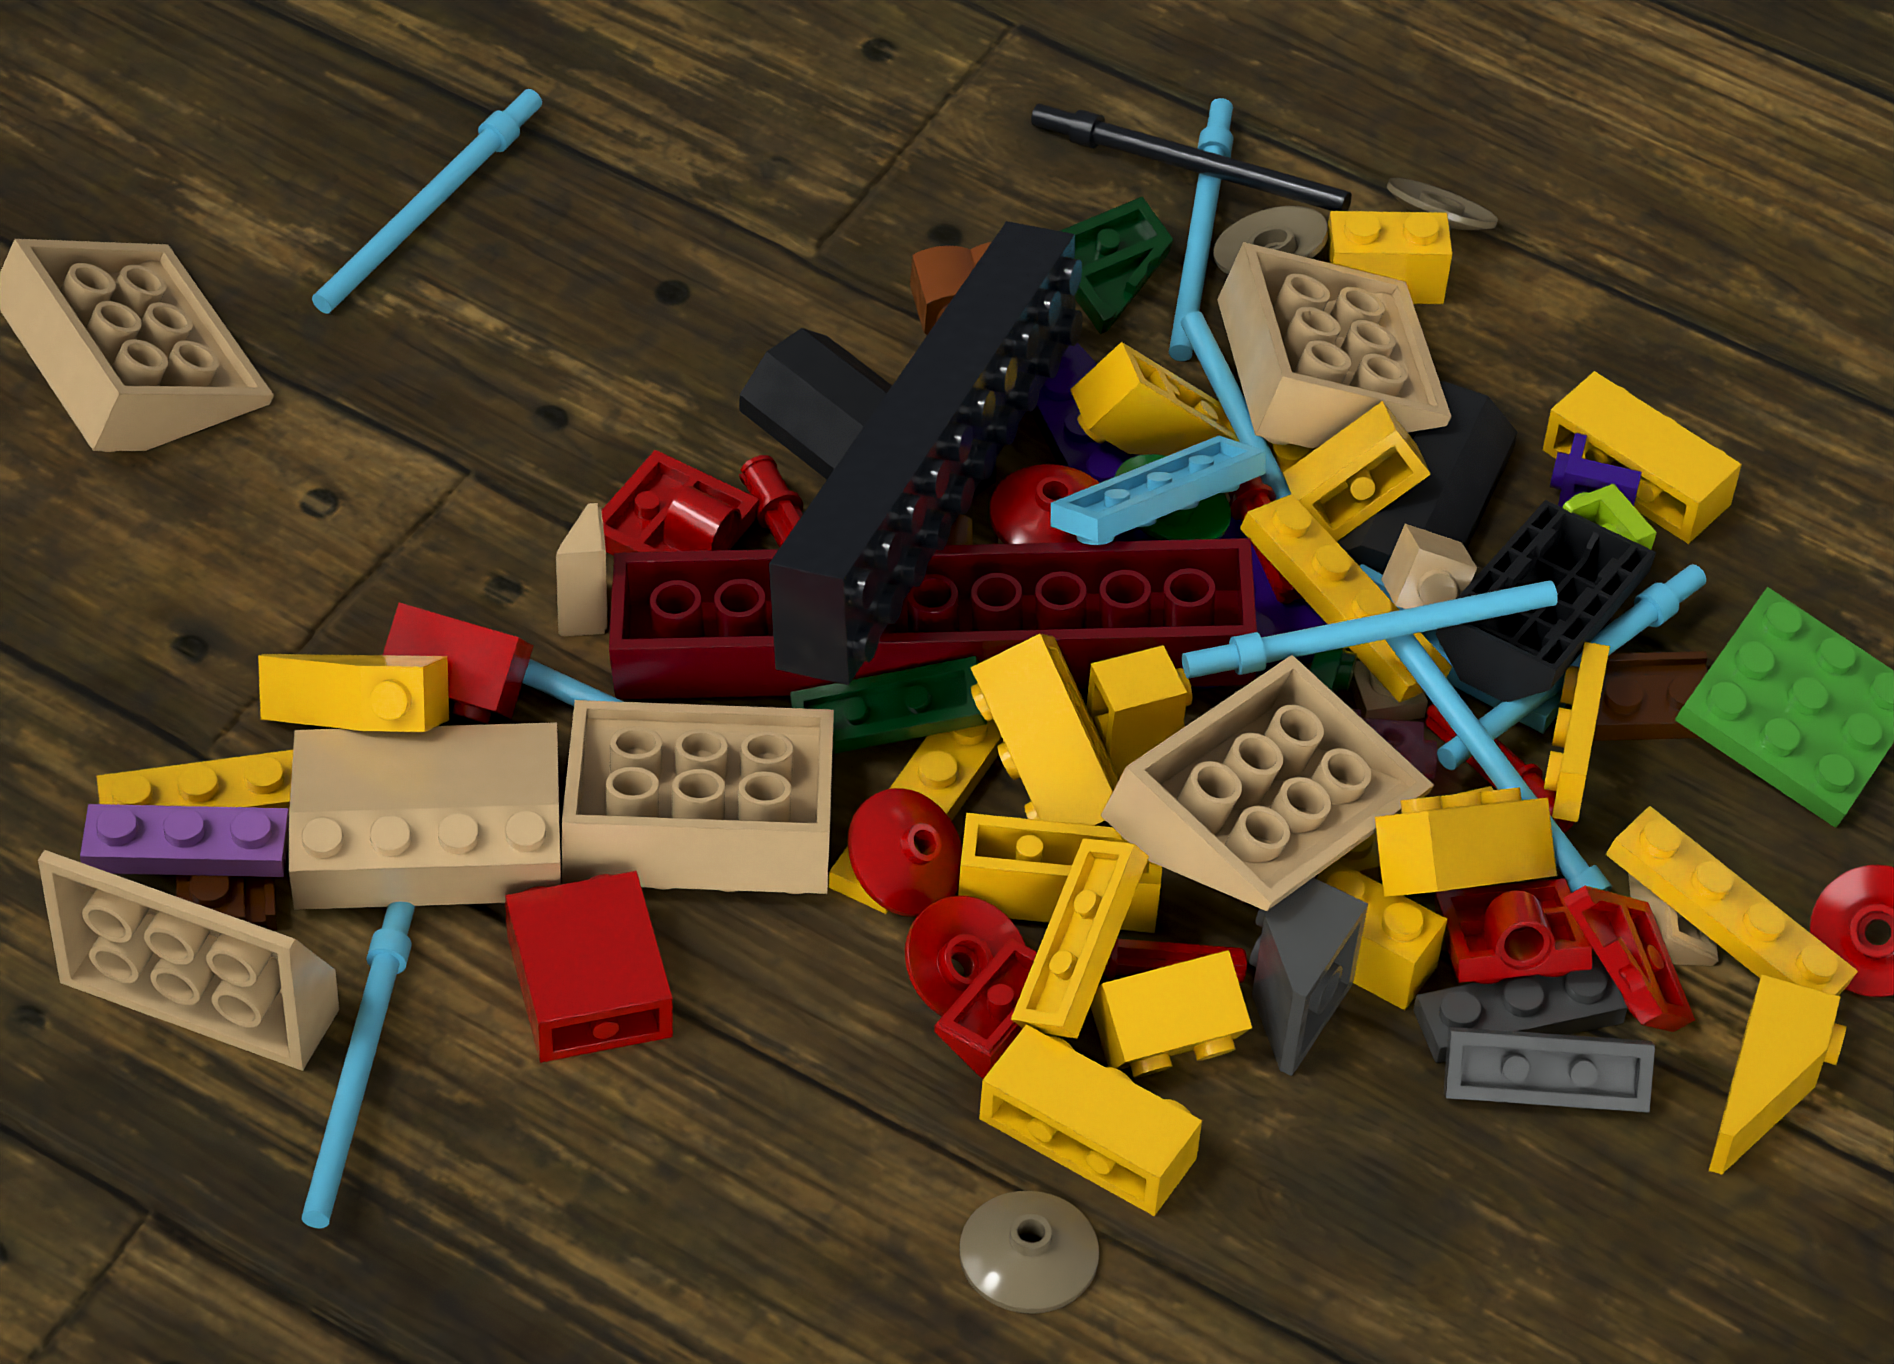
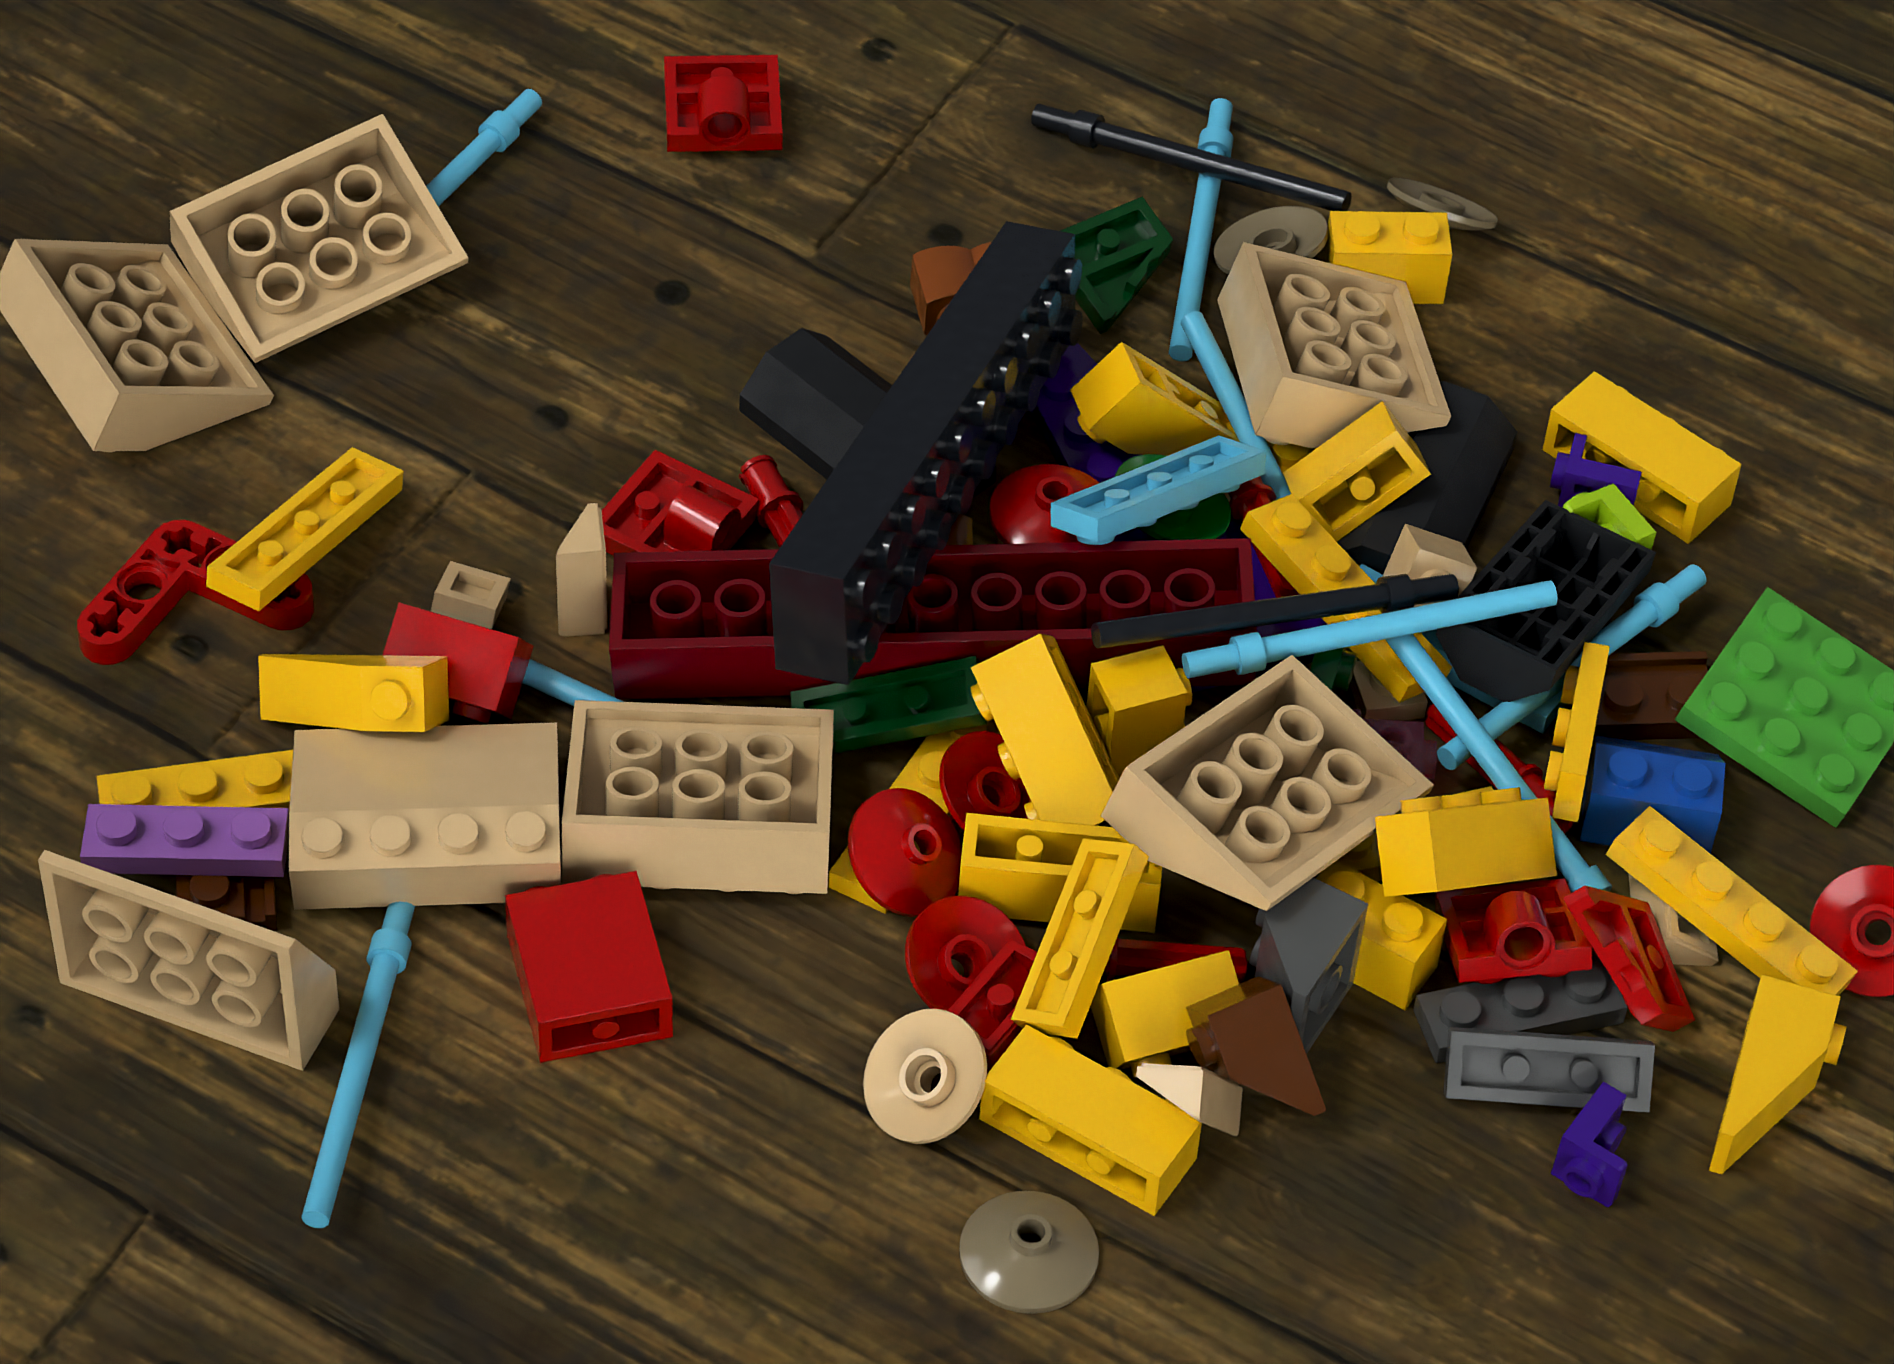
(174, 576): none -> red beam
(304, 529): none -> yellow plate
(315, 239): none -> tan slope
(470, 595): none -> tan plate
(722, 103): none -> red plate
(902, 1073): none -> tan dish
(977, 781): none -> red dish
(1198, 1093): none -> tan slope
(1255, 1042): none -> reddish brown slope
(1387, 595): none -> black bar
(1588, 1147): none -> dark purple bracket
(1633, 775): none -> blue slope

